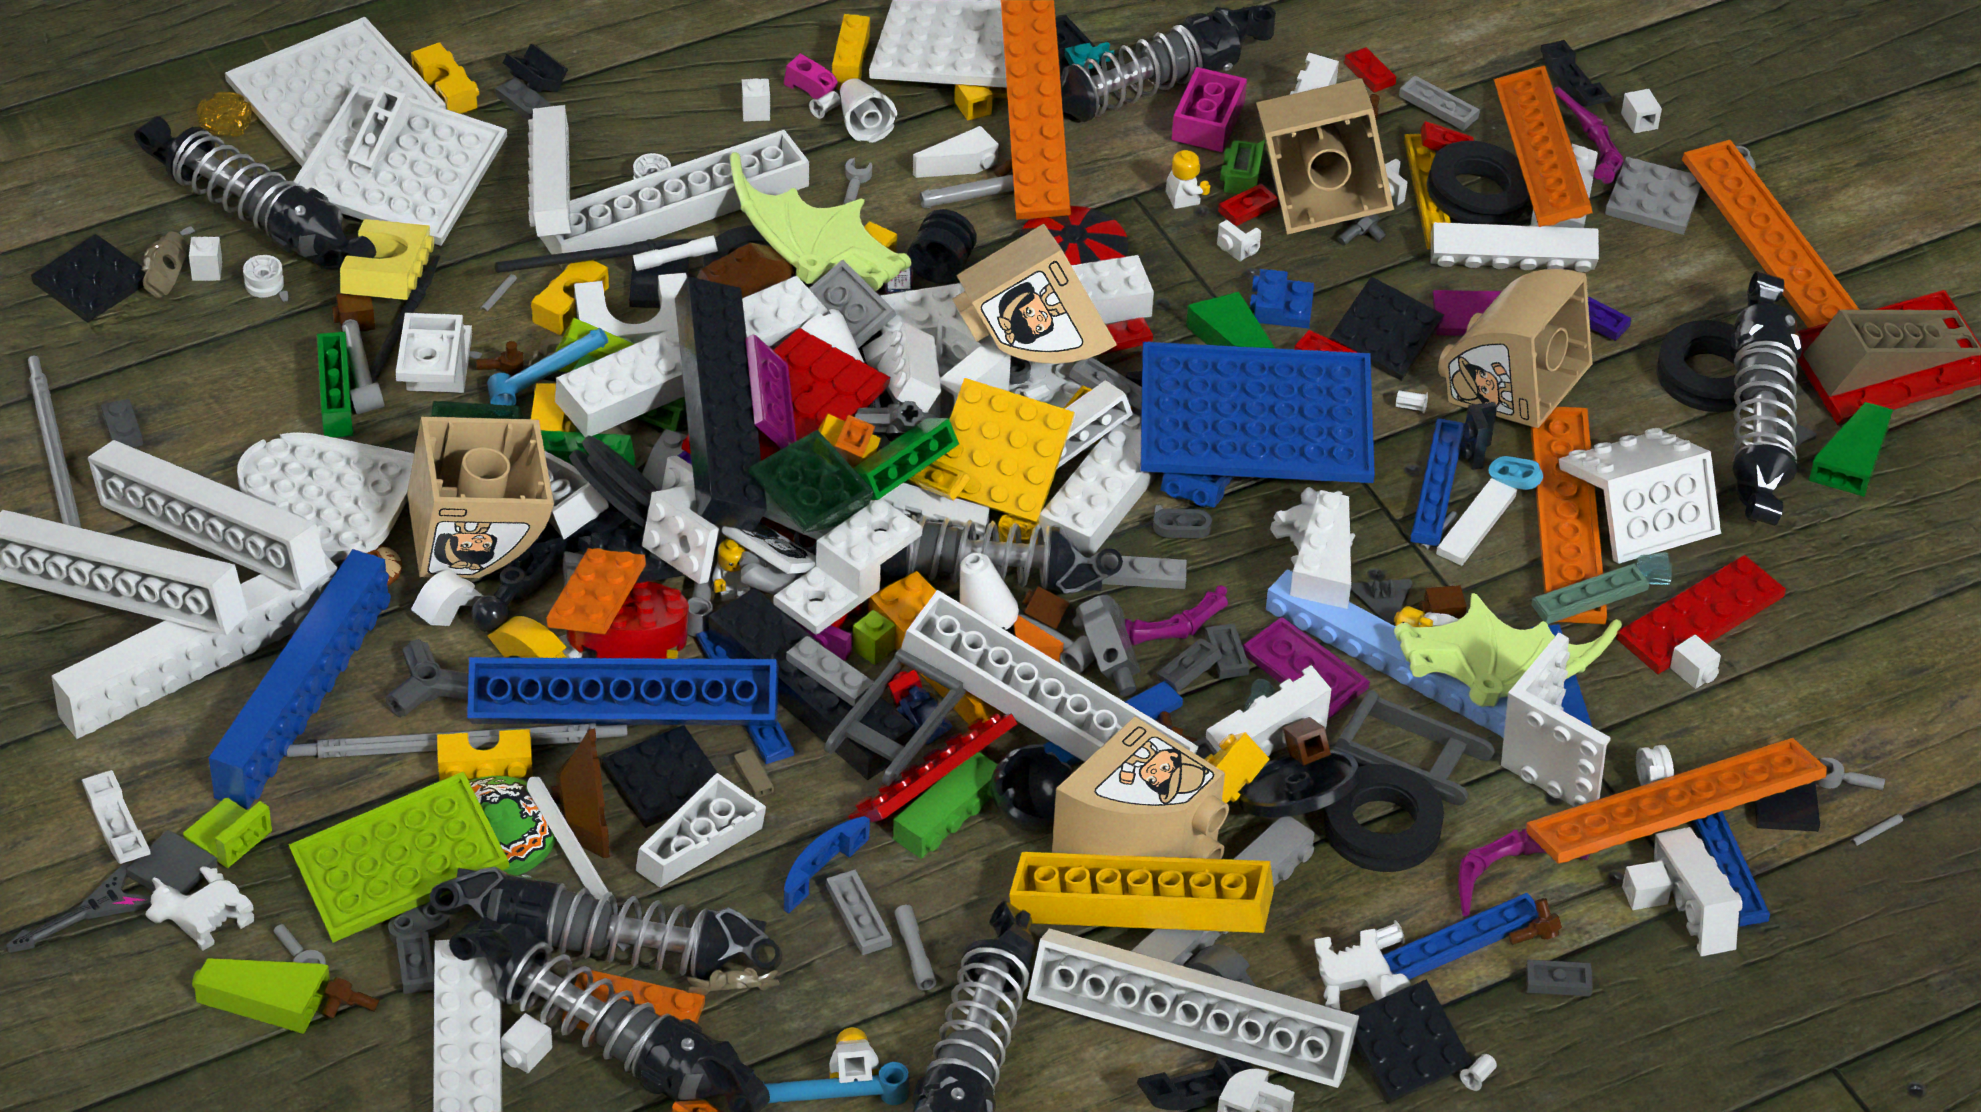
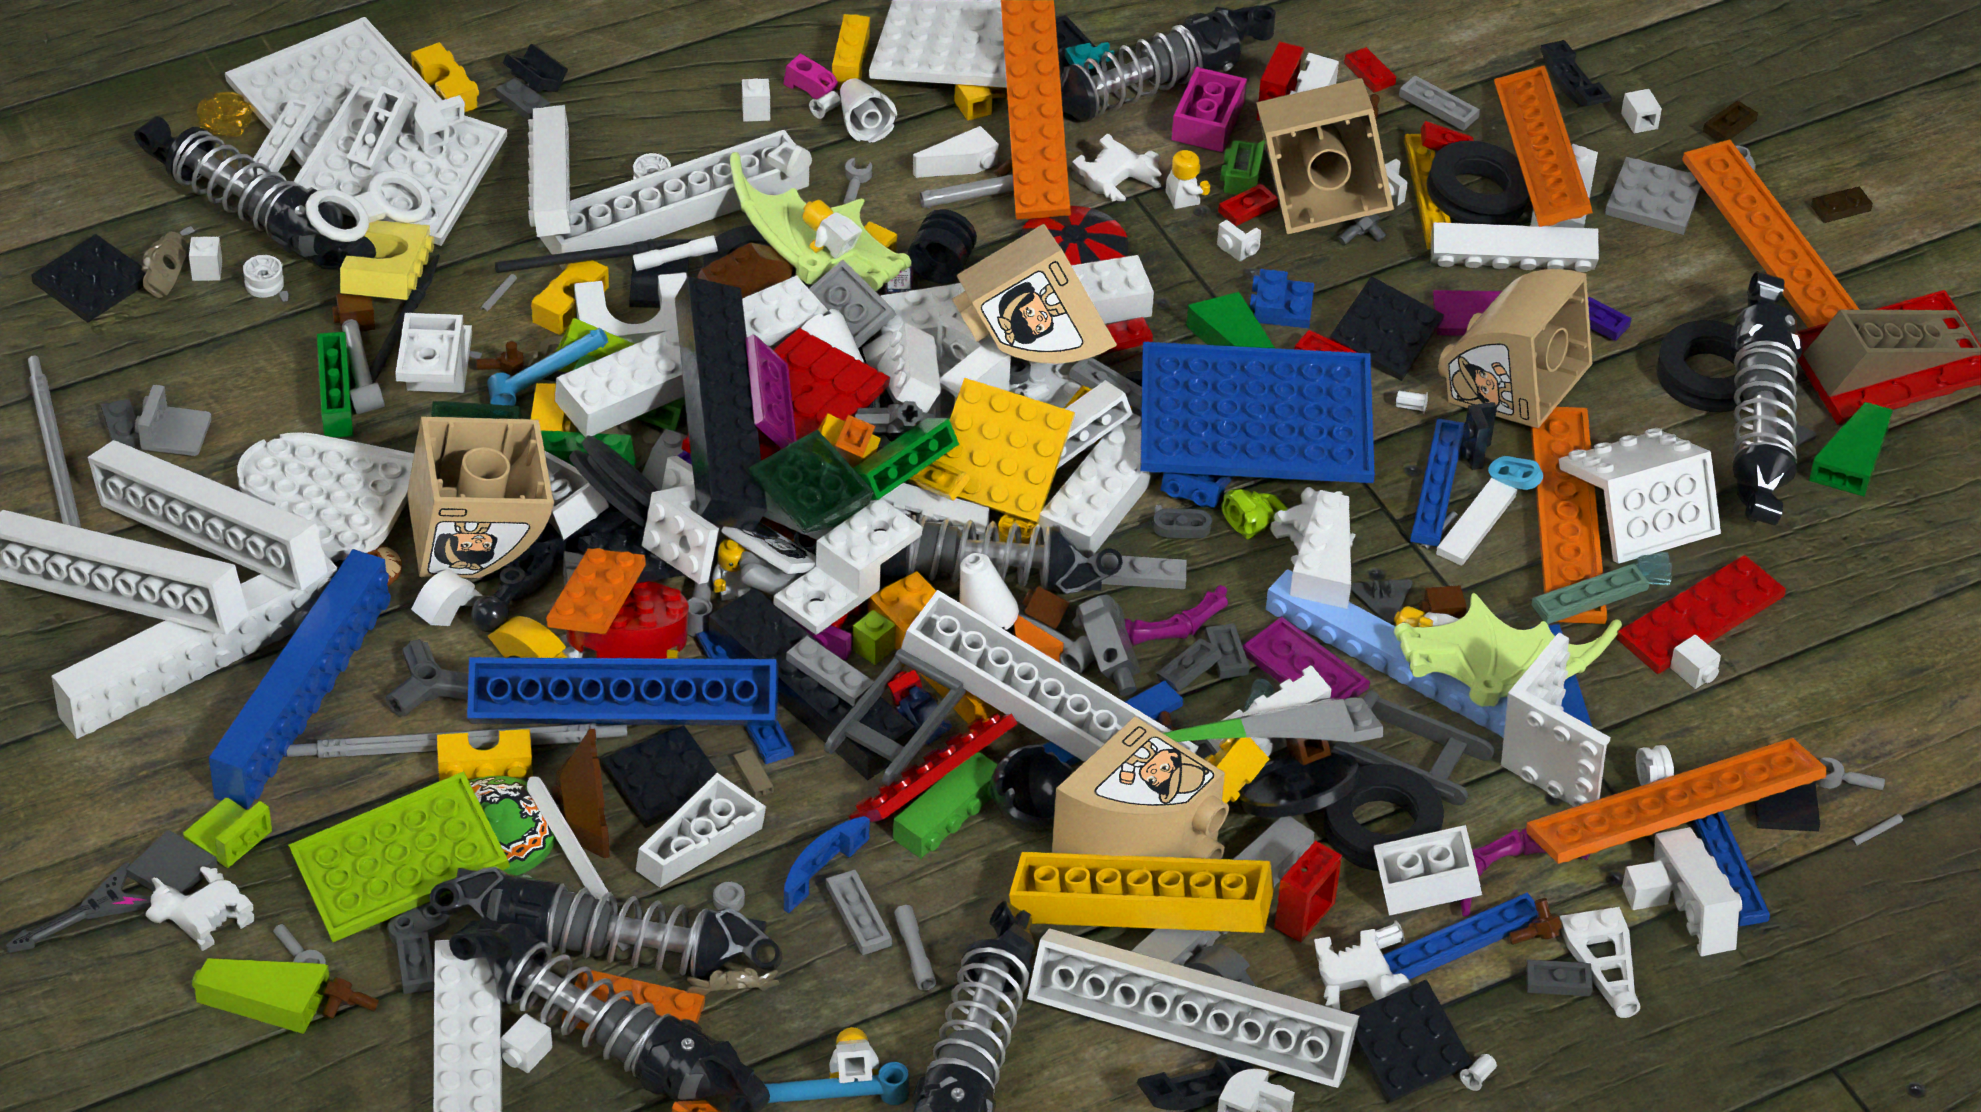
(114, 817): white slope -> none
(169, 427): none -> light grey bracket
(283, 136): none -> white tile
(368, 206): none -> white bar
(434, 119): none -> white brick
(729, 895): none -> light grey tile
(790, 159): none -> white tile
(831, 229): none -> white piece
(1113, 166): none -> white animal
(1249, 511): none -> lime piece
(1281, 72): none -> red window
(1309, 894): none -> red window
(1324, 719): none -> light grey plate
(1427, 870): none -> white slope
(1600, 927): none -> white plate
(1610, 157): magenta animal -> none
(1730, 121): none -> dark brown plate
(1841, 204): none -> dark brown plate

